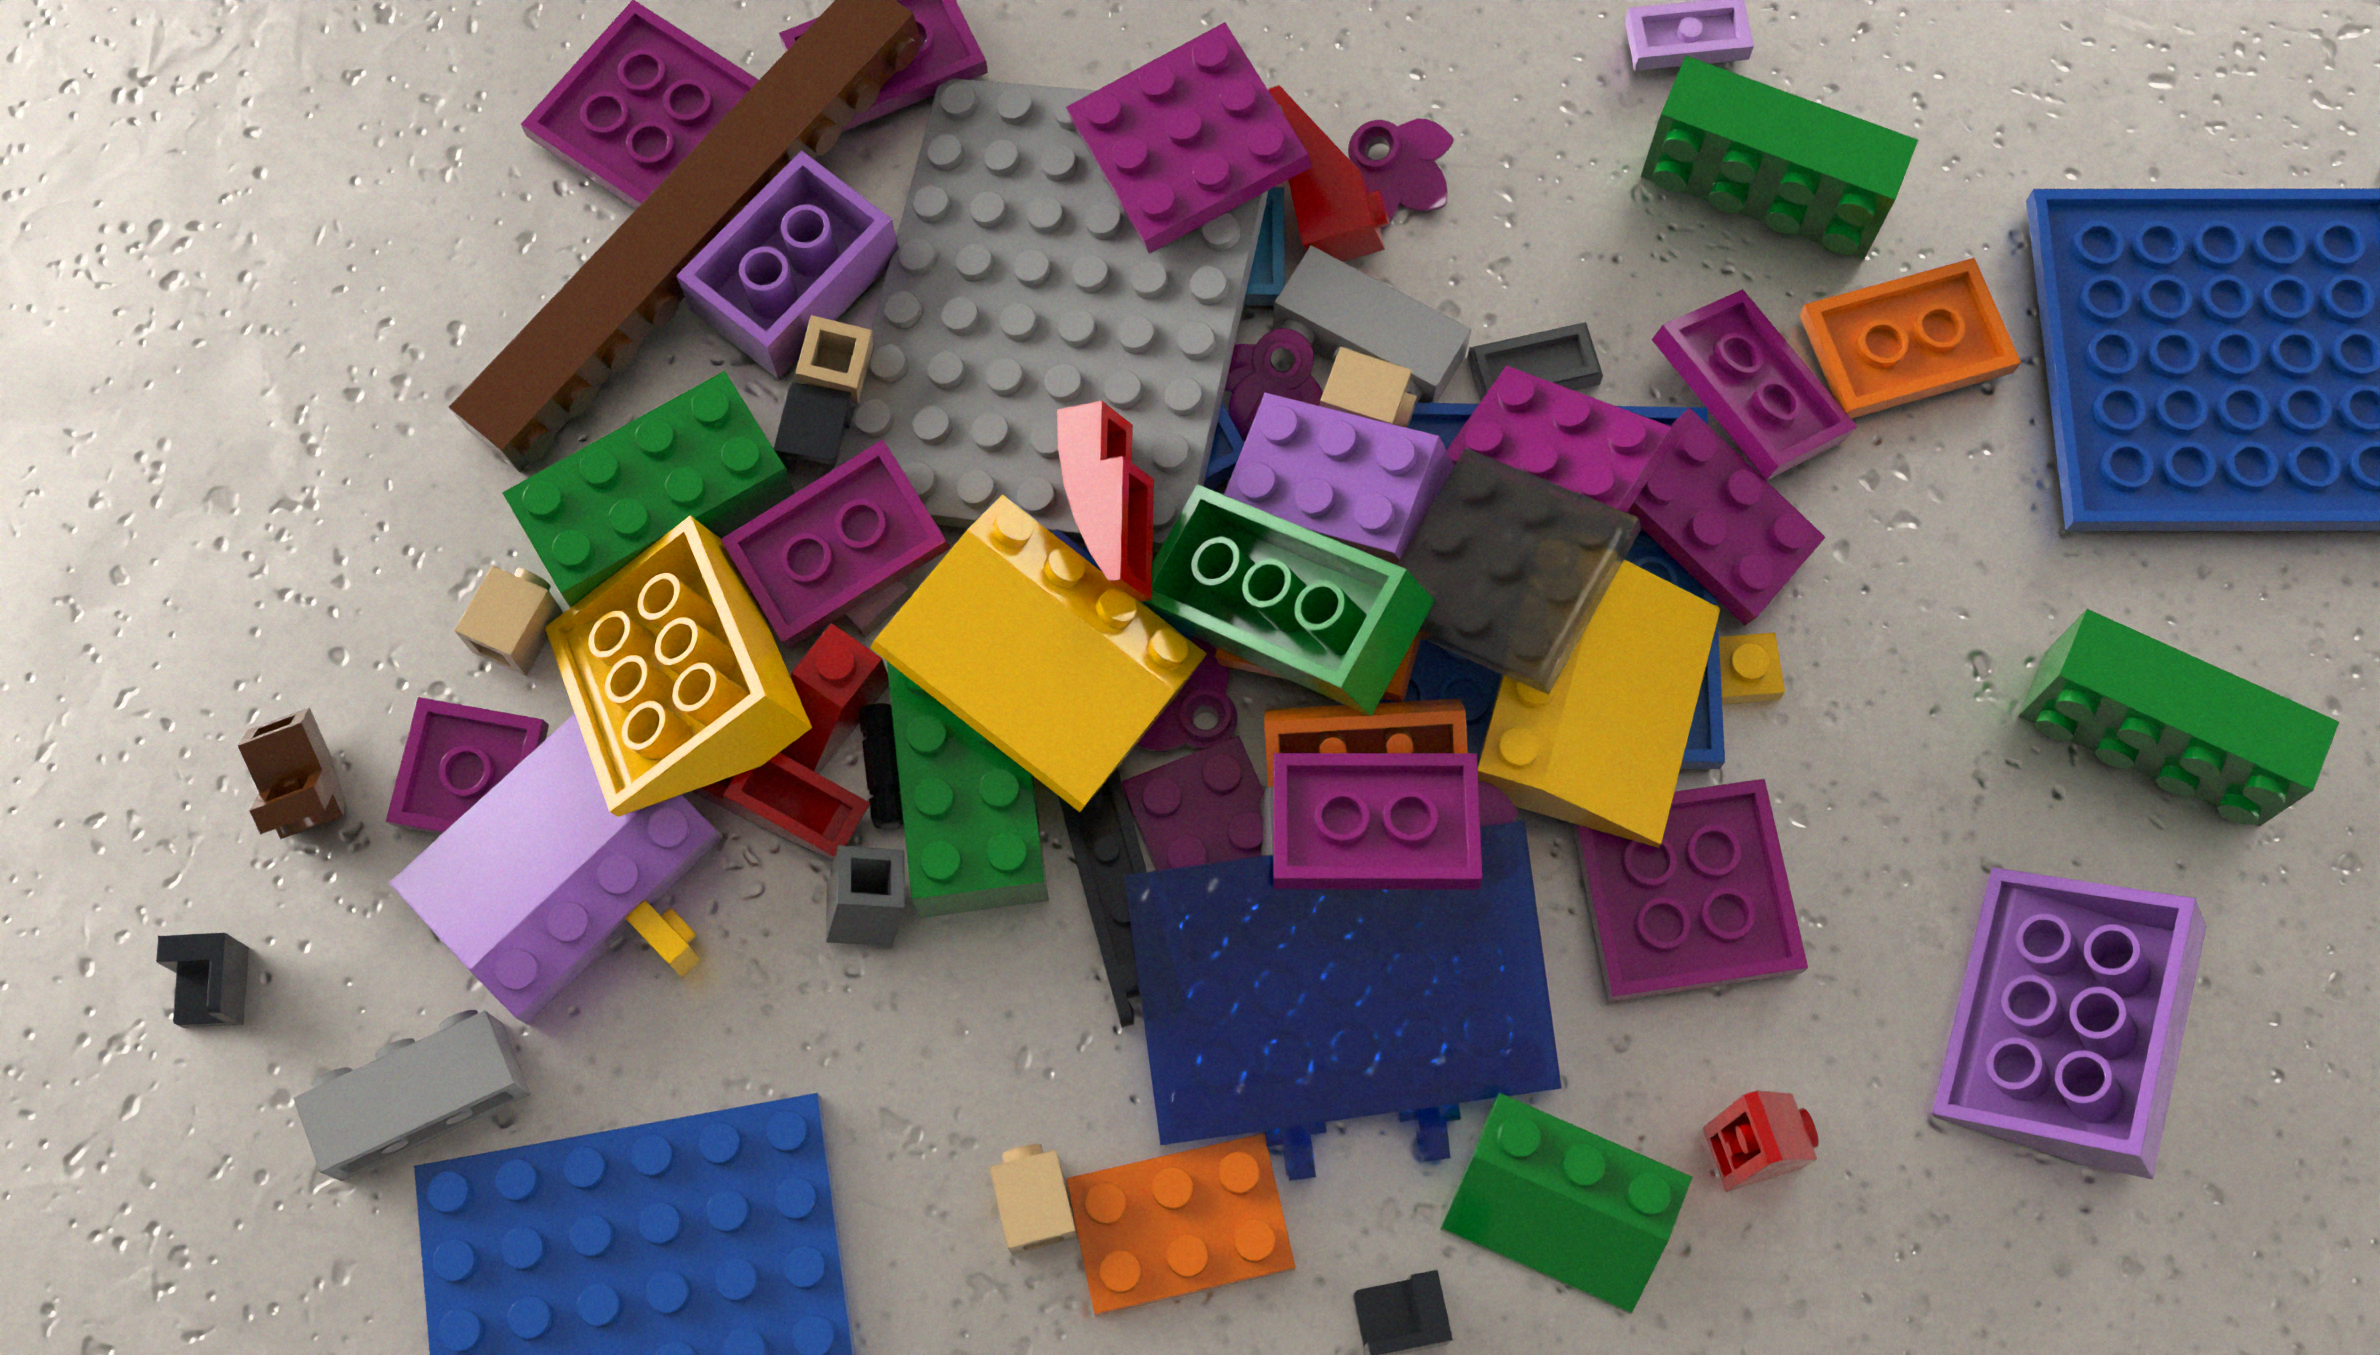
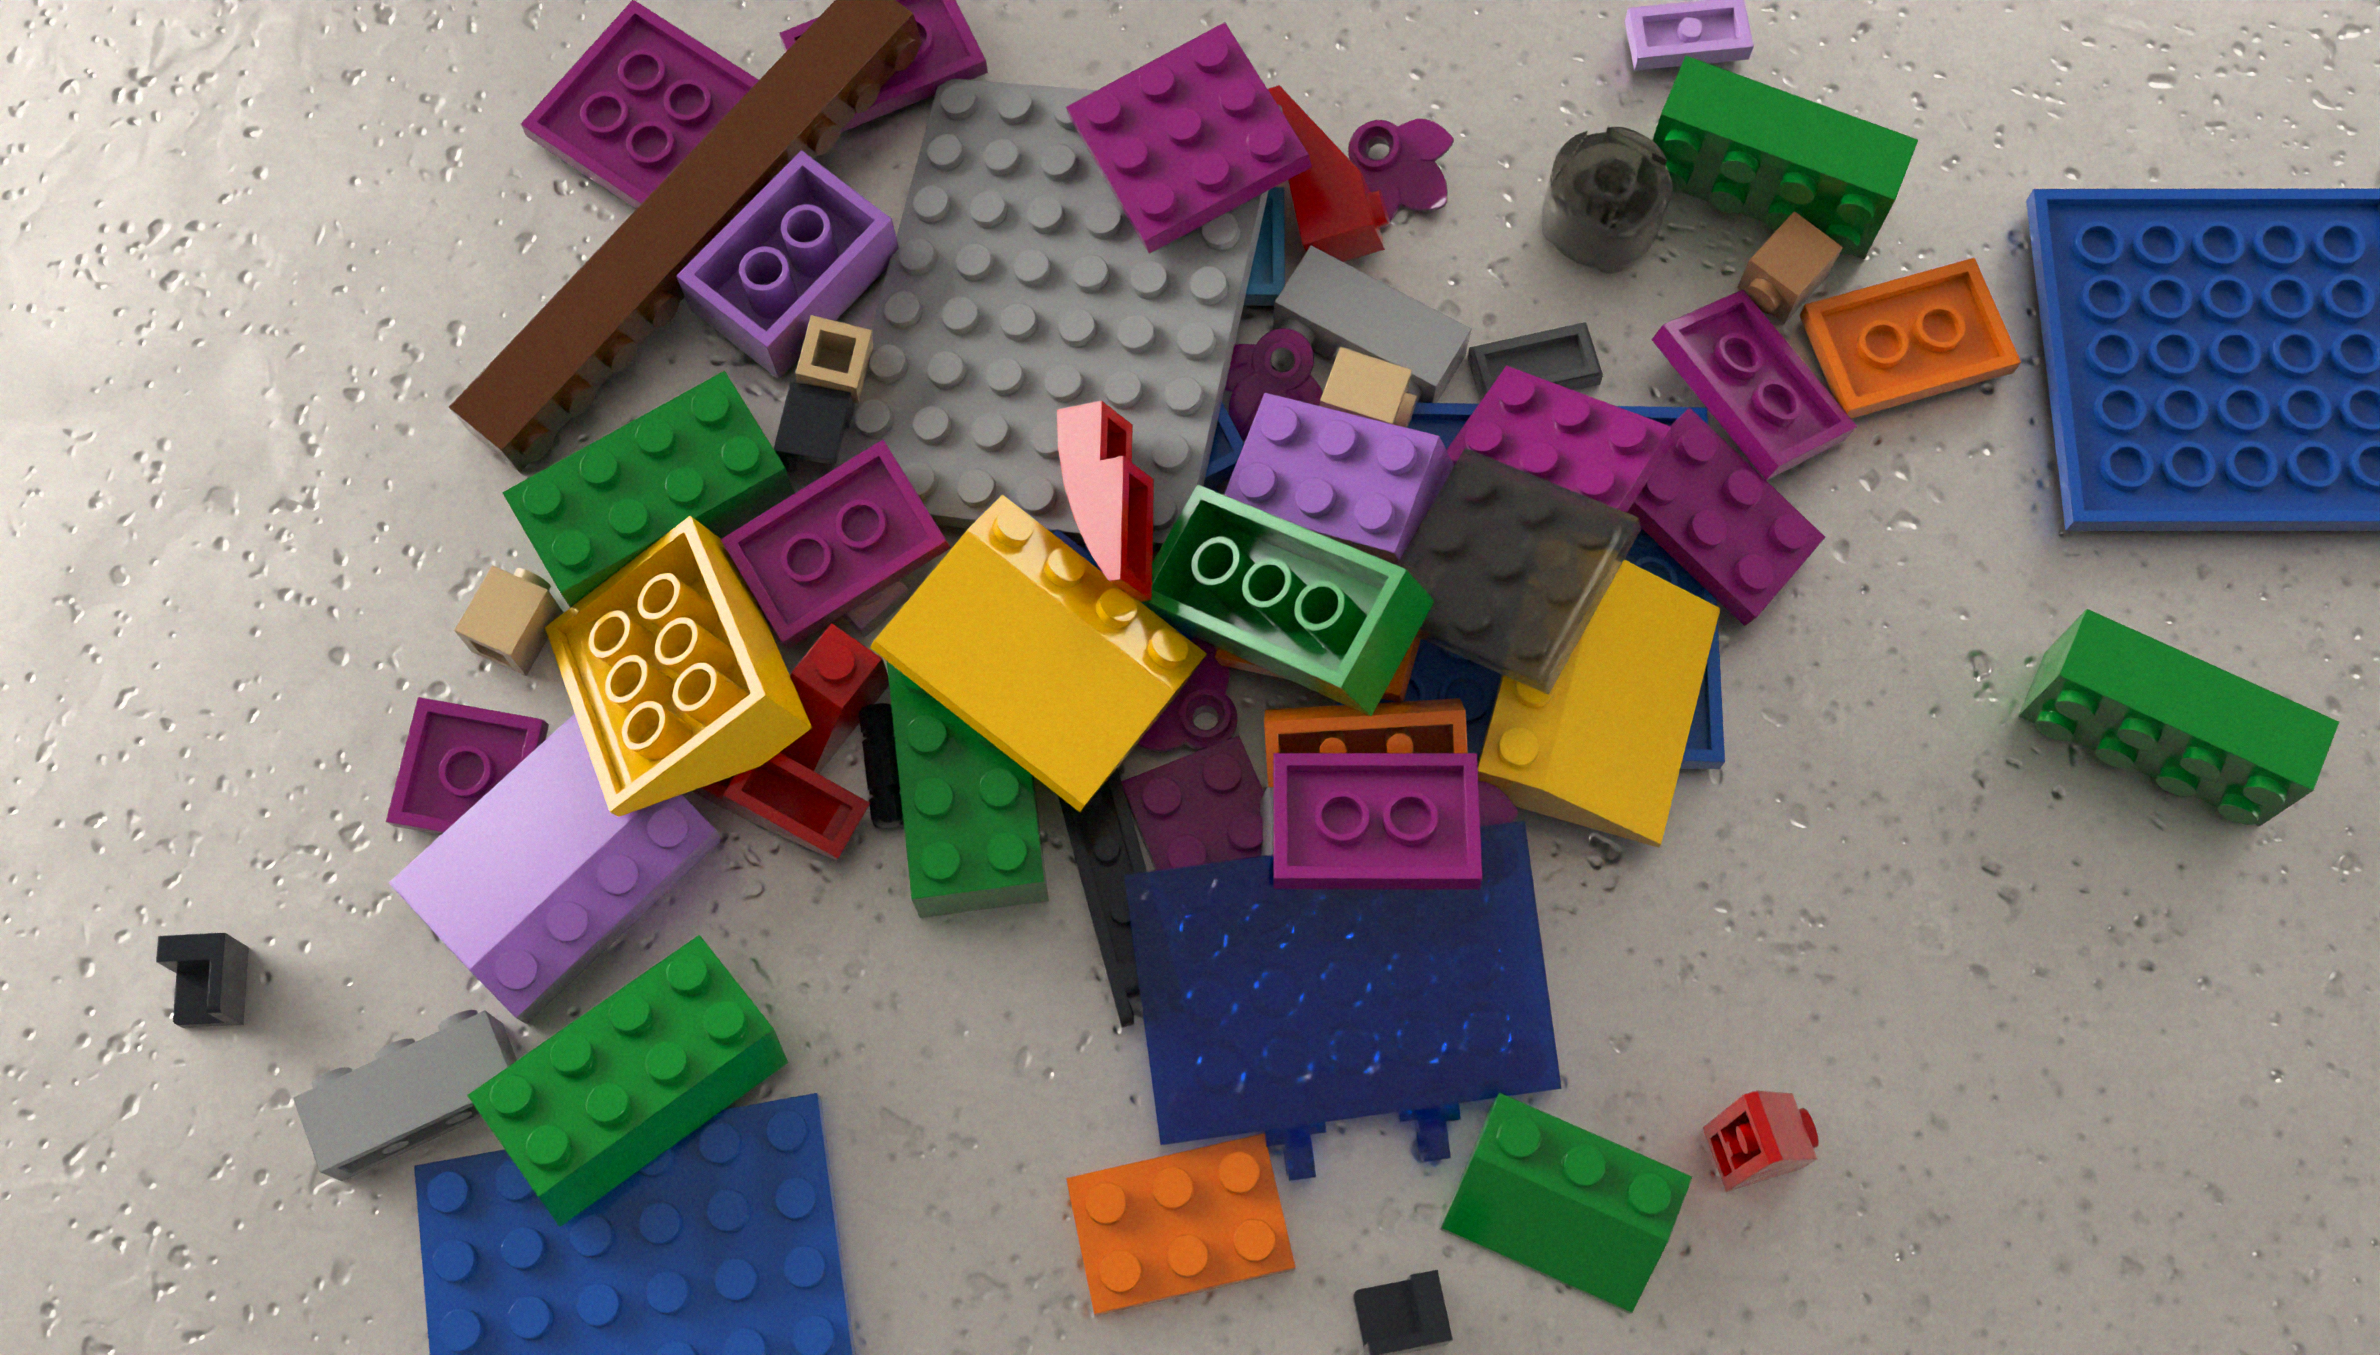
(291, 775): reddish brown brick -> none
(629, 1079): none -> green brick
(666, 935): yellow plate -> none
(865, 896): dark grey brick -> none
(1032, 1199): tan brick -> none
(1606, 198): none -> clear smoke brick
(1699, 906): magenta plate -> none
(1750, 668): yellow plate -> none
(1789, 267): none -> medium nougat brick
(2073, 1018): medium lavender slope -> none

